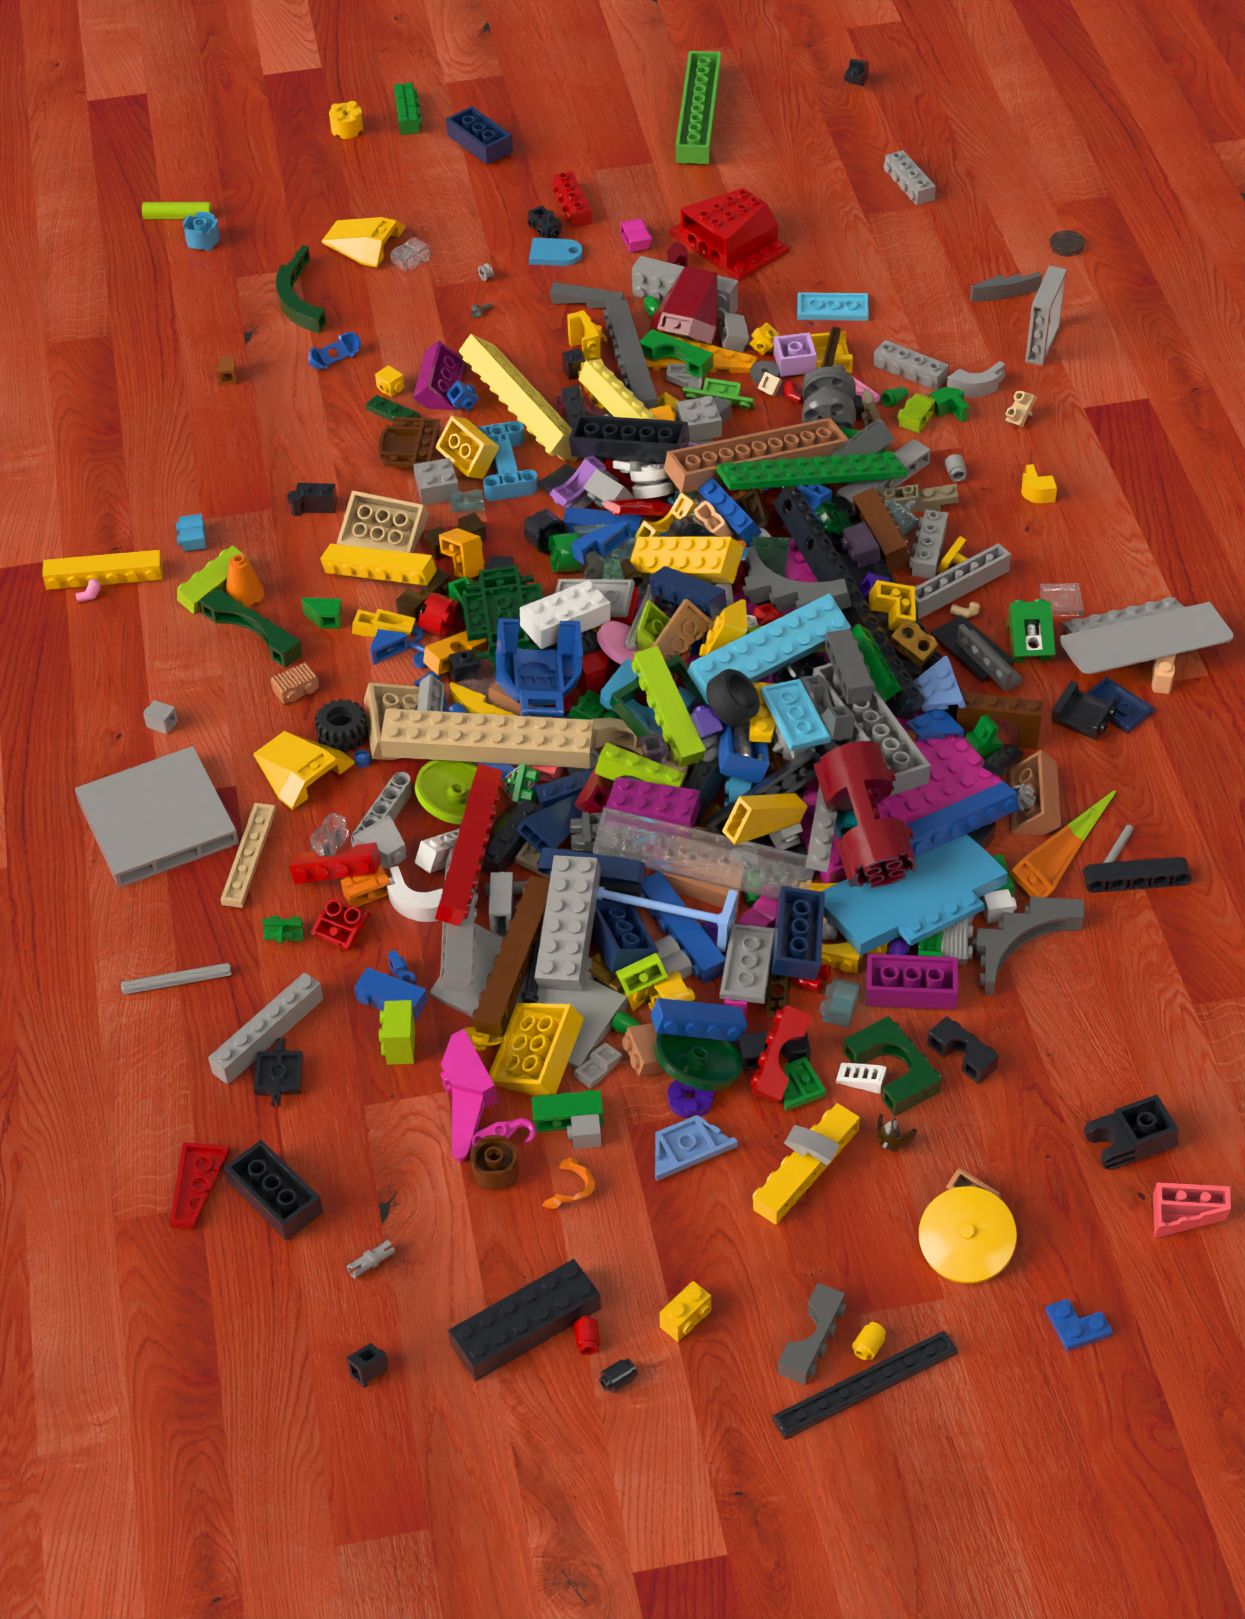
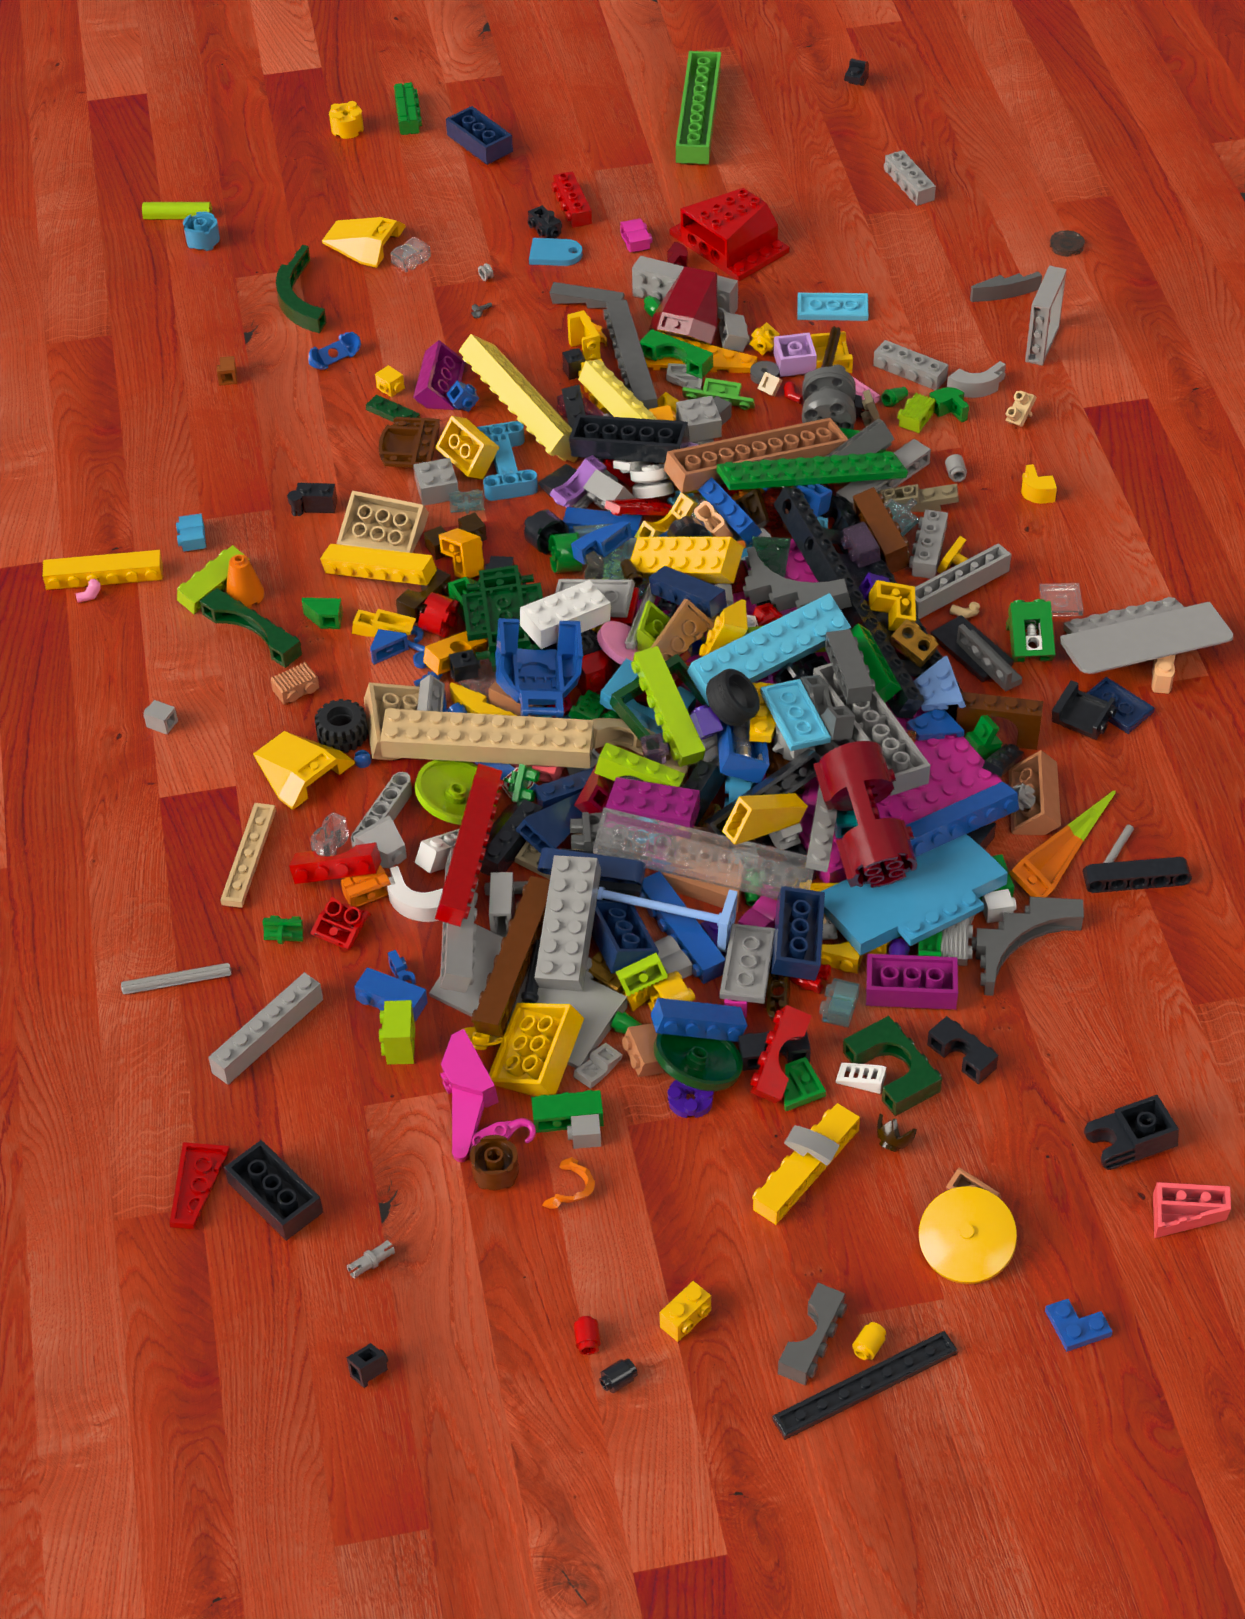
(156, 816): light grey brick -> none
(278, 1072): black plate -> none
(524, 1319): black brick -> none
(688, 1145): medium blue wing -> none
(832, 519): dark green plate -> none

